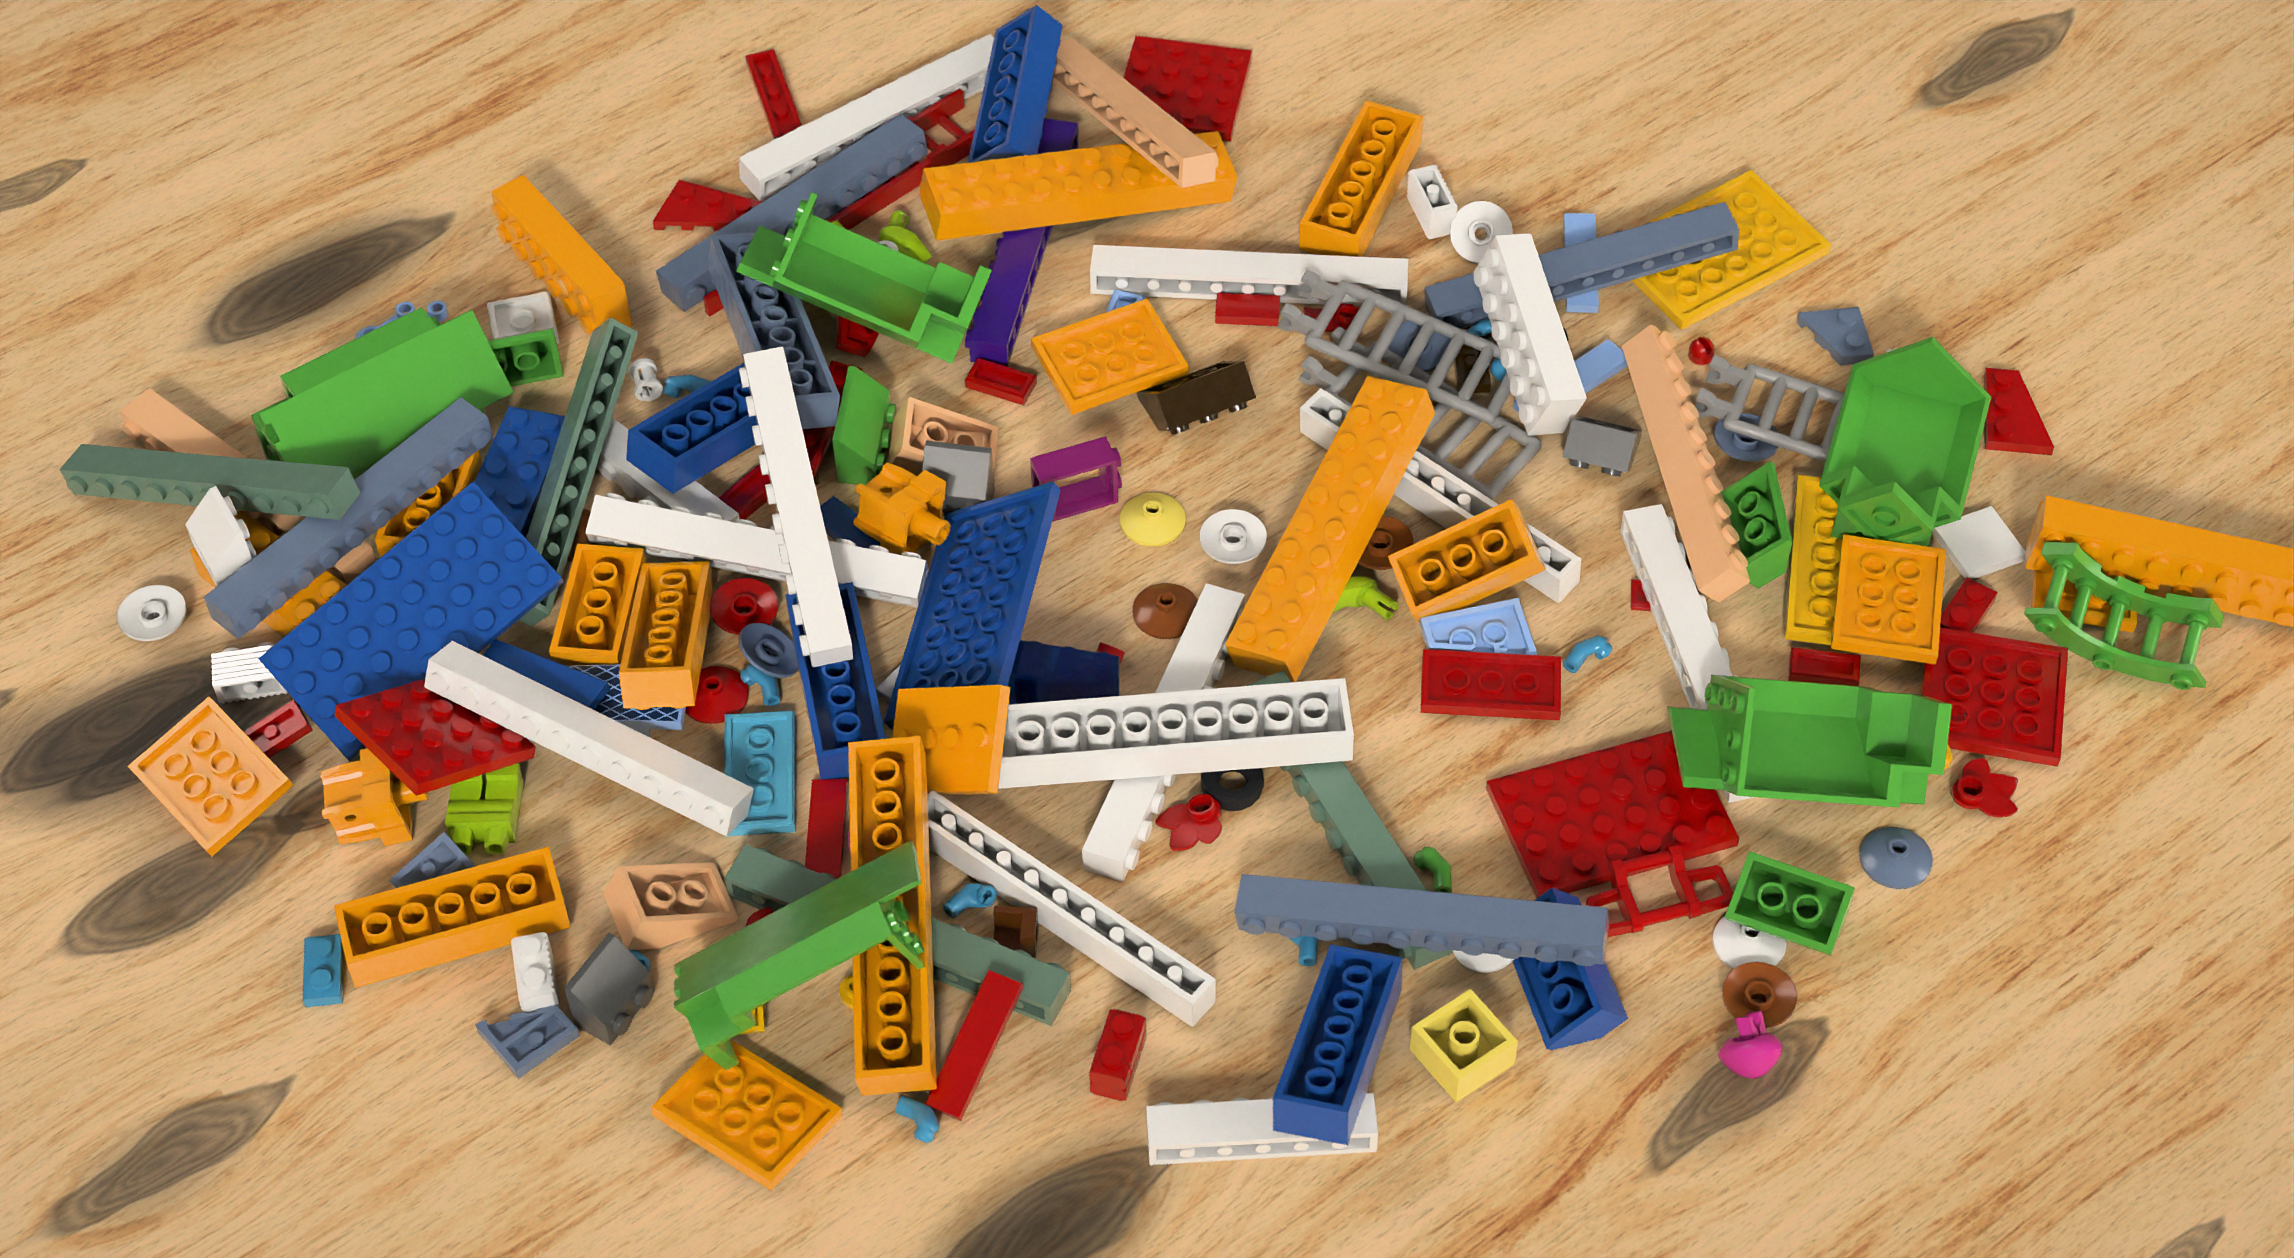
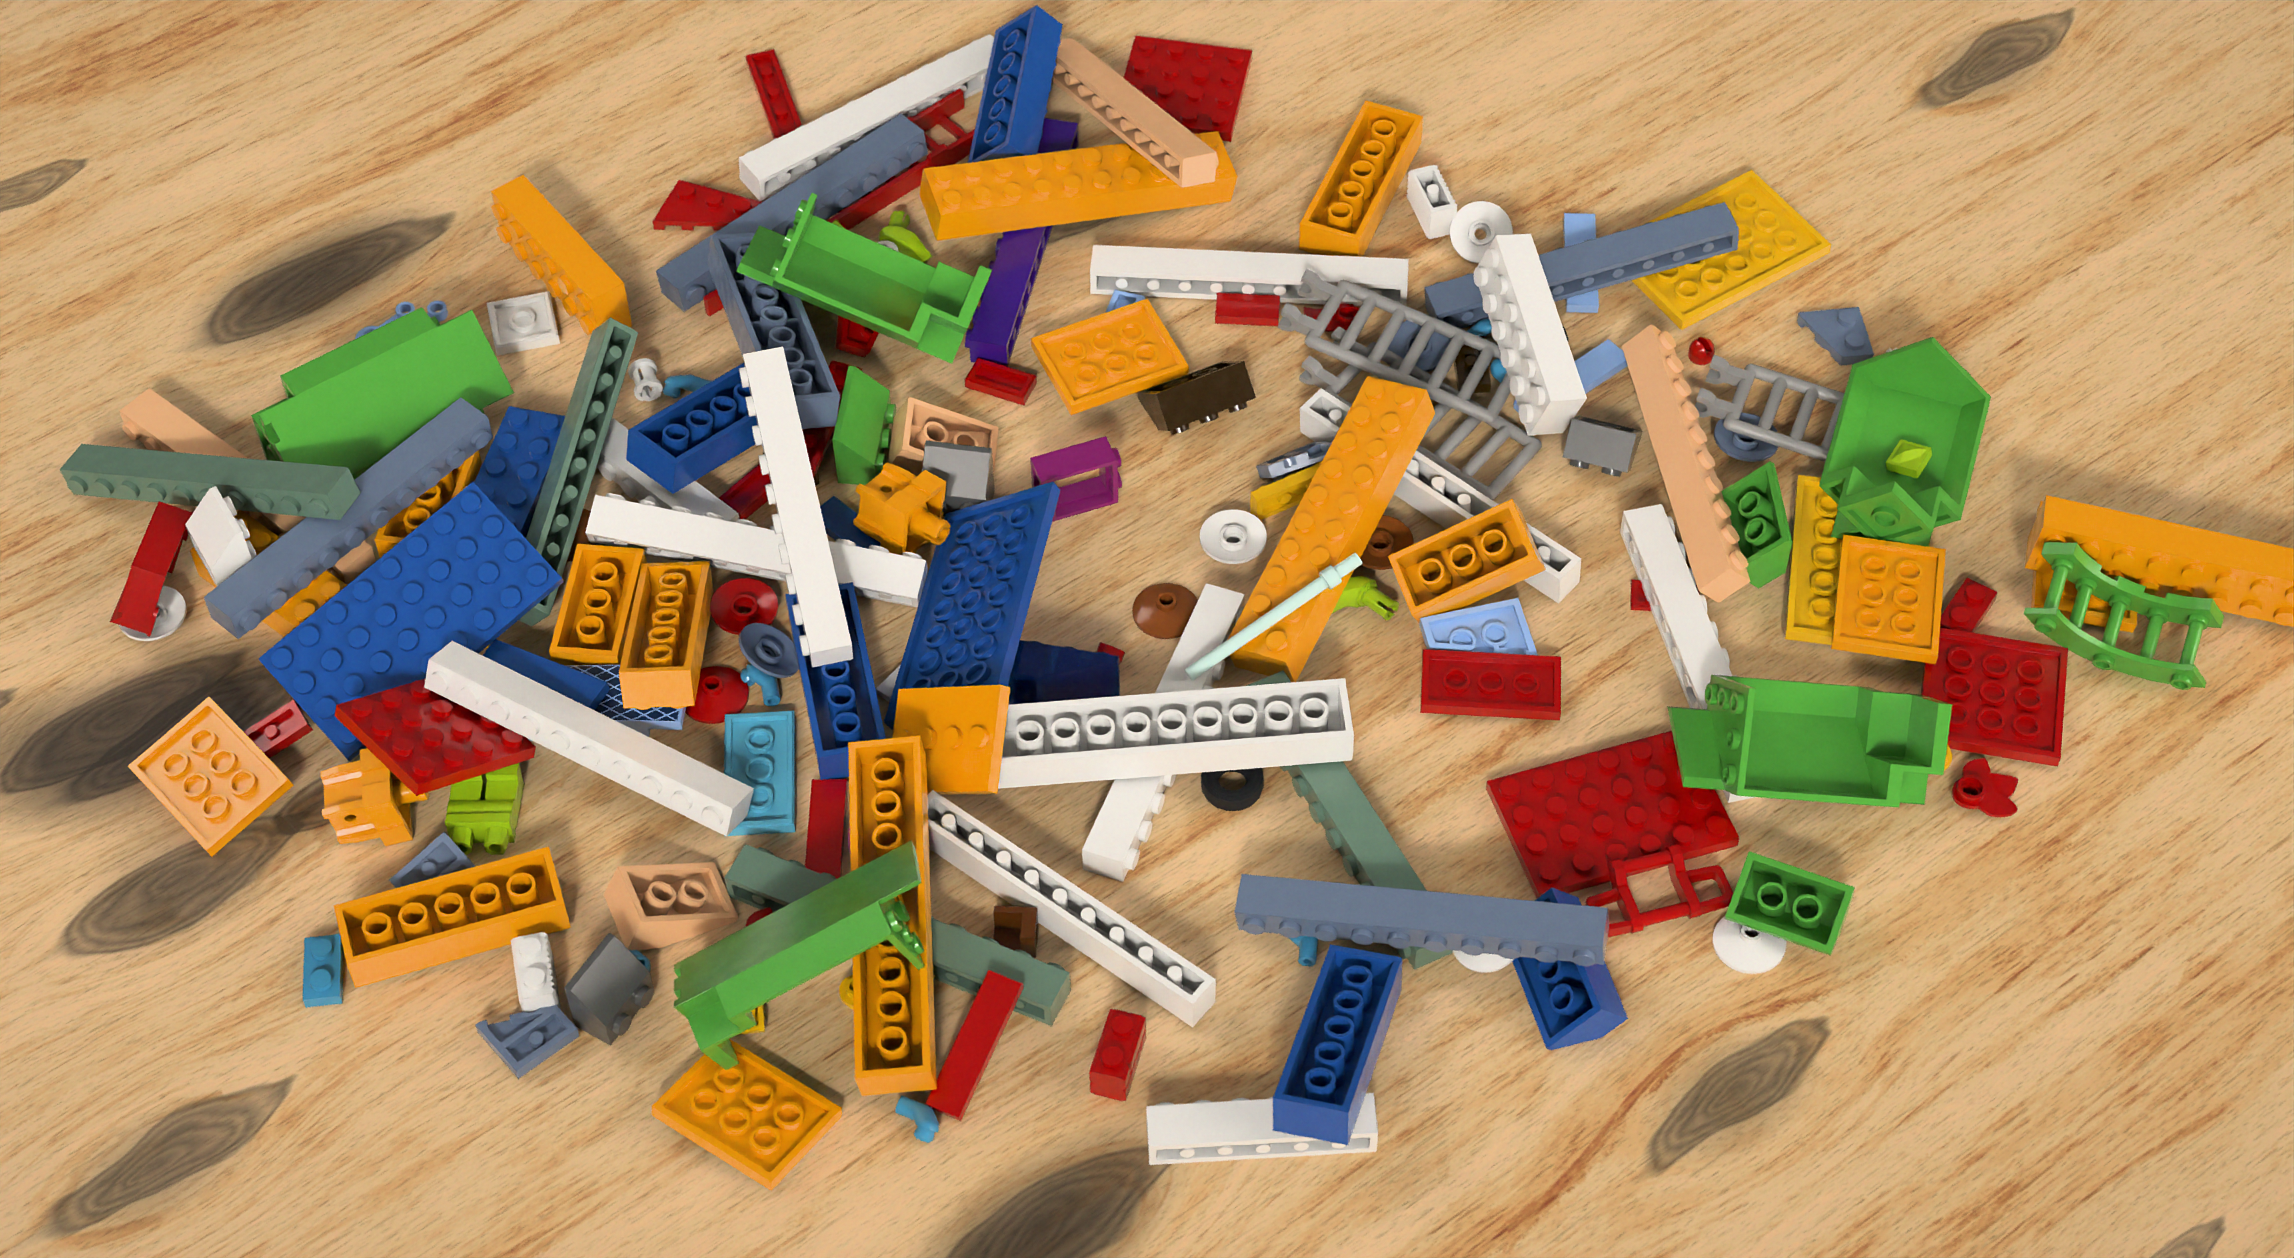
(152, 562): none -> red piece
(241, 675): white brick -> none
(528, 356): bright green slope -> none
(970, 896): dark azure arm -> none
(1152, 519): light yellow dish -> none
(1192, 822): red plate -> none
(1282, 494): none -> yellow plate
(1299, 458): none -> sand blue wing
(1329, 578): none -> light aqua bar
(1441, 869): bright green arm -> none
(1463, 1045): light yellow brick -> none
(1594, 645): dark azure arm -> none
(1754, 1050): dark pink piece -> none
(1760, 982): dark orange dish -> none
(1824, 667): red tile -> none
(1893, 868): sand blue dish -> none
(1909, 458): none -> lime tile
(1979, 543): white tile -> none
(2012, 416): red wing -> none

